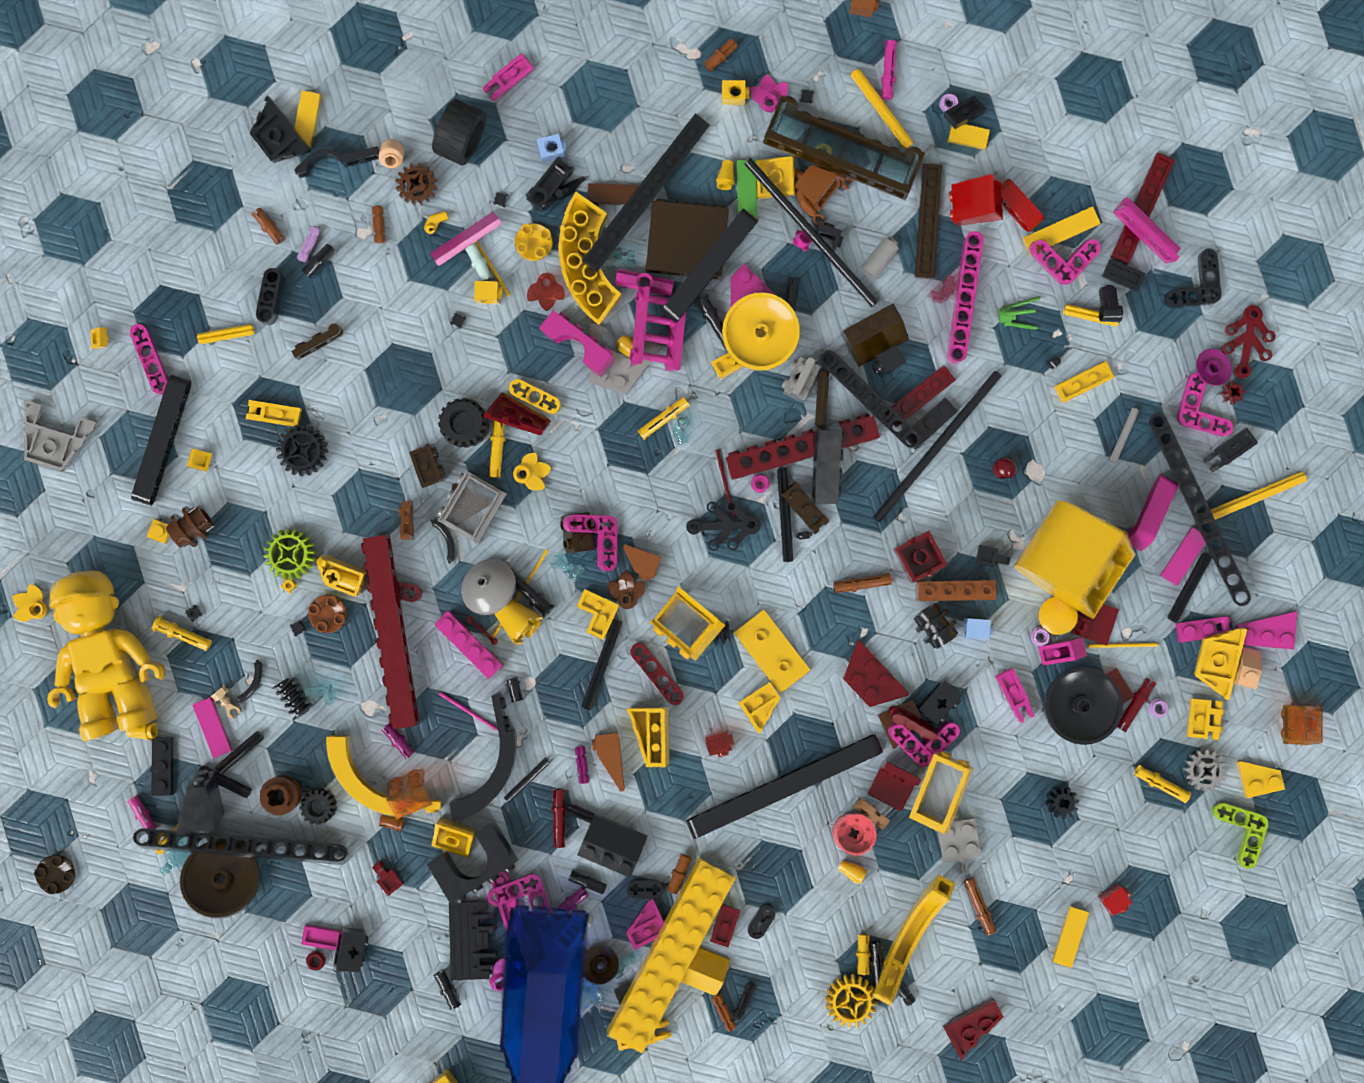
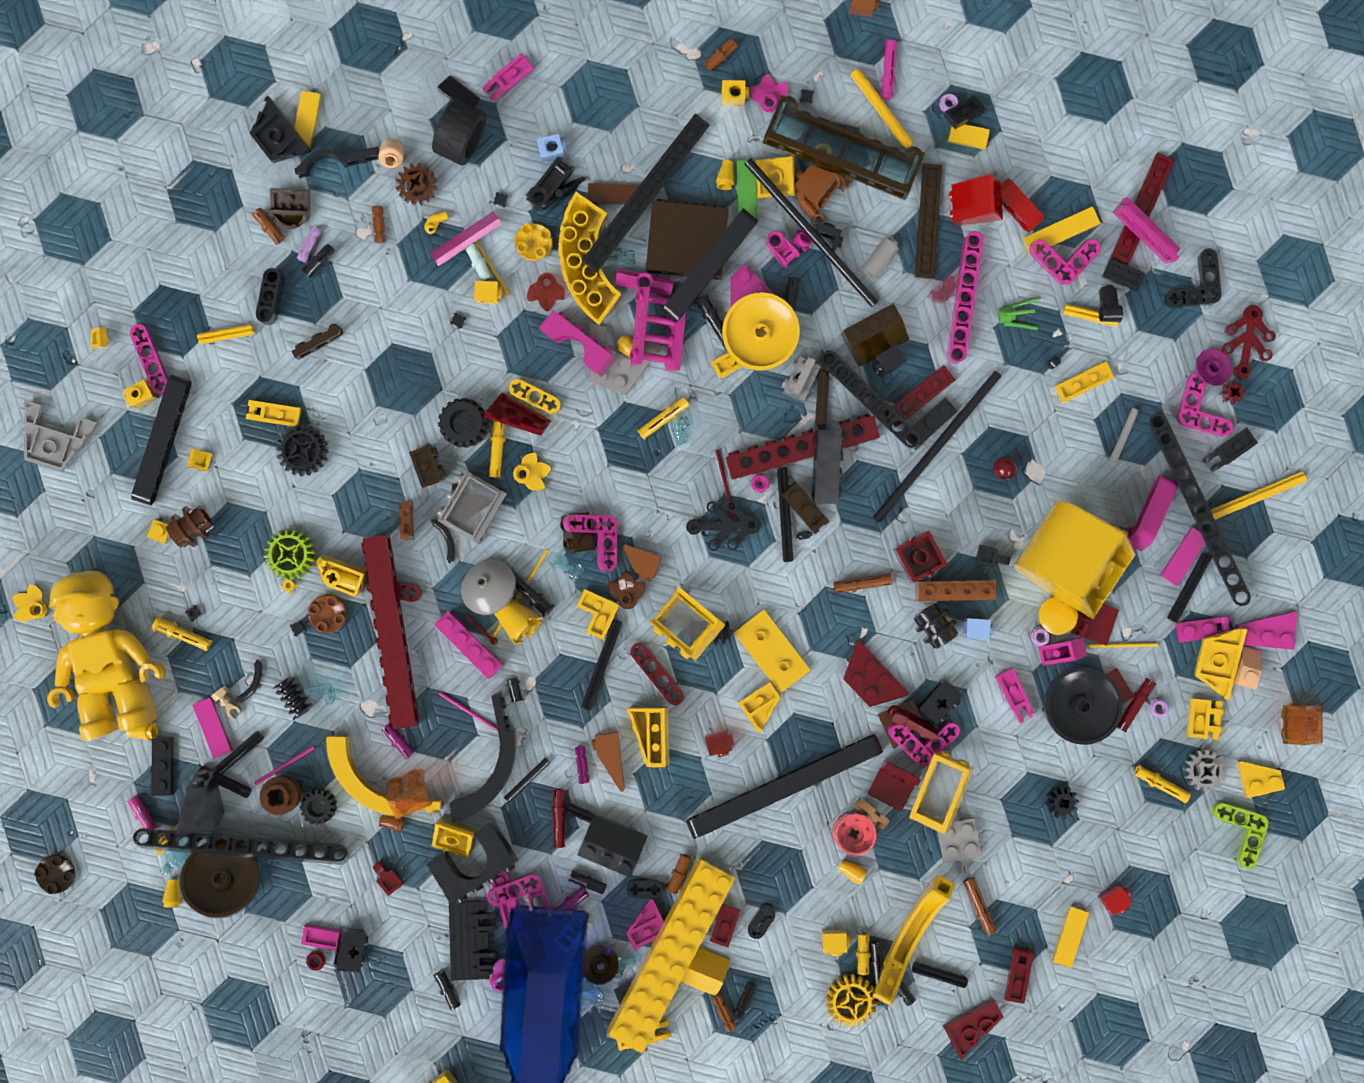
(139, 394): none -> yellow brick
(172, 894): none -> yellow cone
(284, 765): none -> dark pink axle
(289, 206): none -> dark brown slope
(454, 90): none -> black slope
(782, 249): none -> dark pink piece
(835, 942): none -> yellow brick
(939, 974): none -> black axle
(1018, 975): none -> dark red plate

